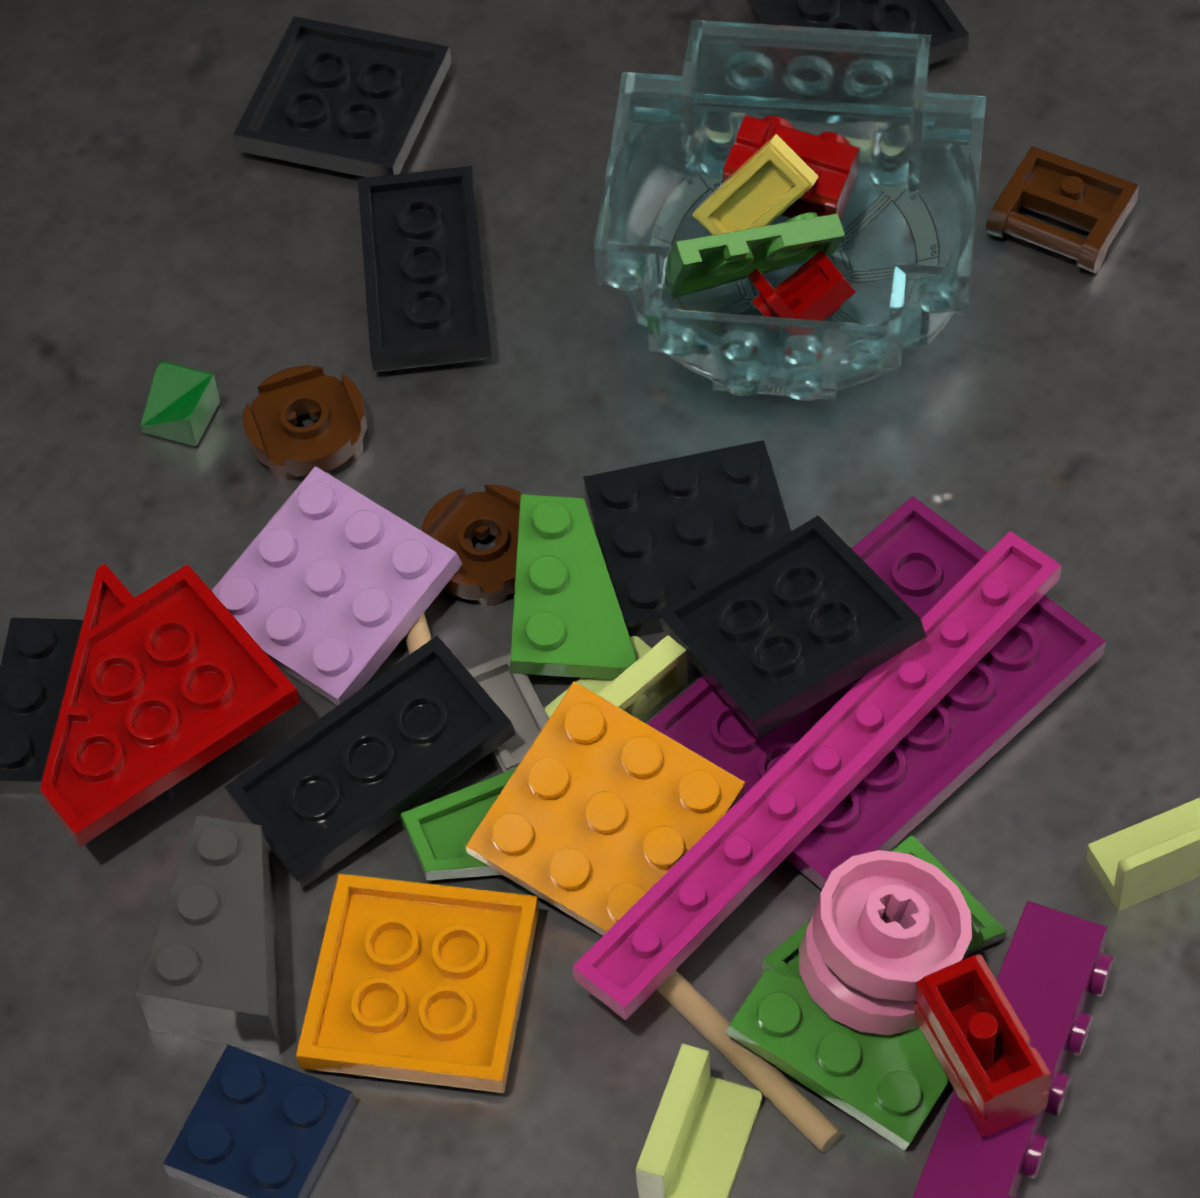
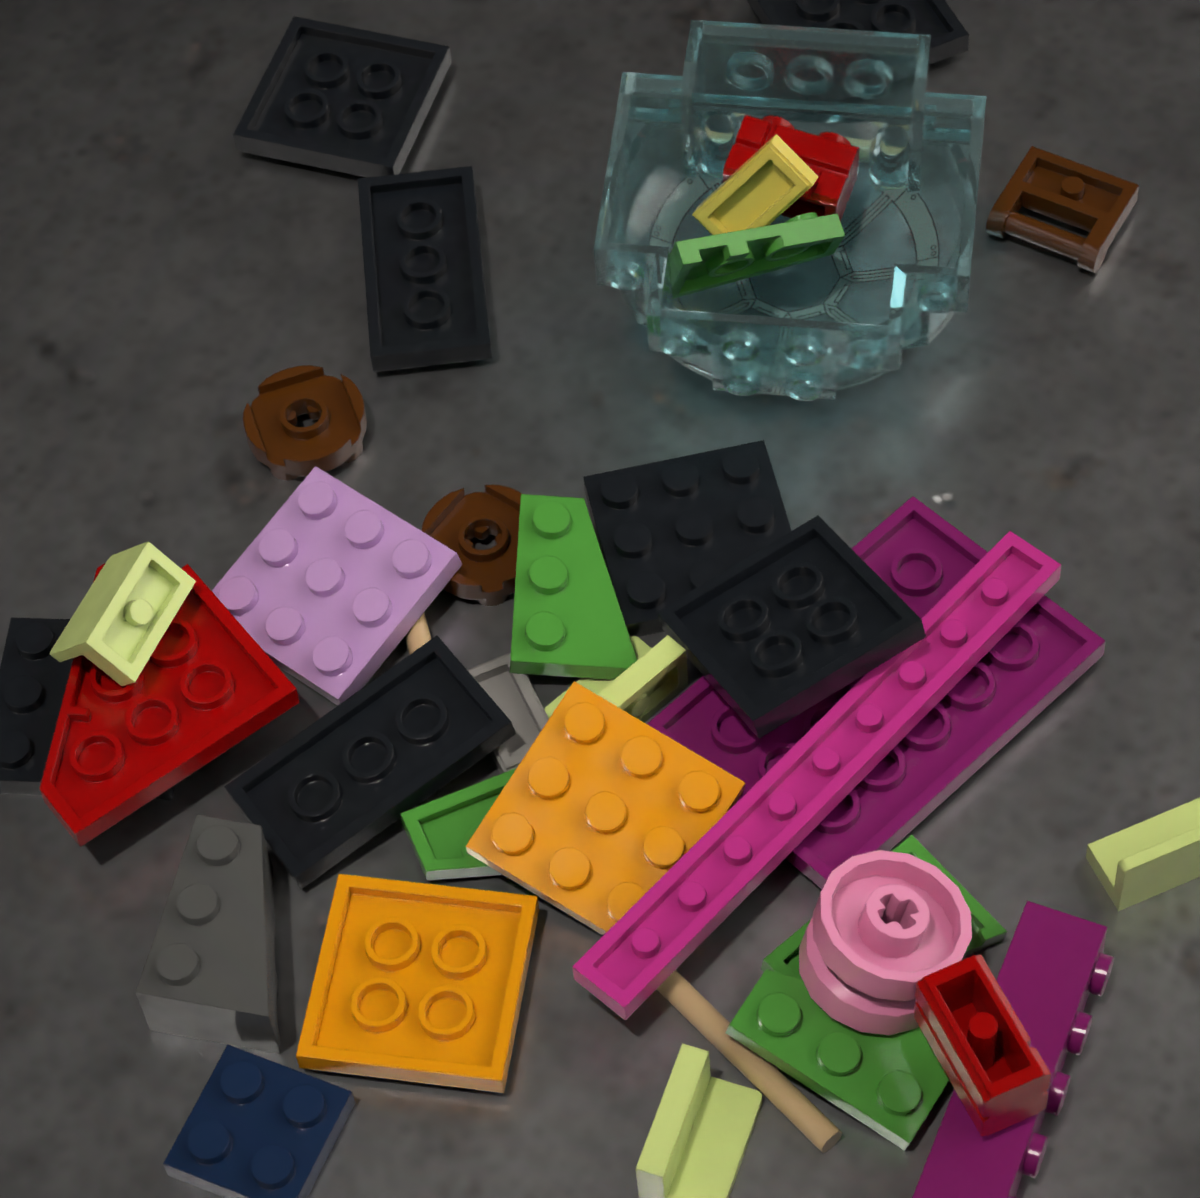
(125, 612): none -> yellowish green panel
(180, 403): green slope -> none
(808, 293): red bracket -> none

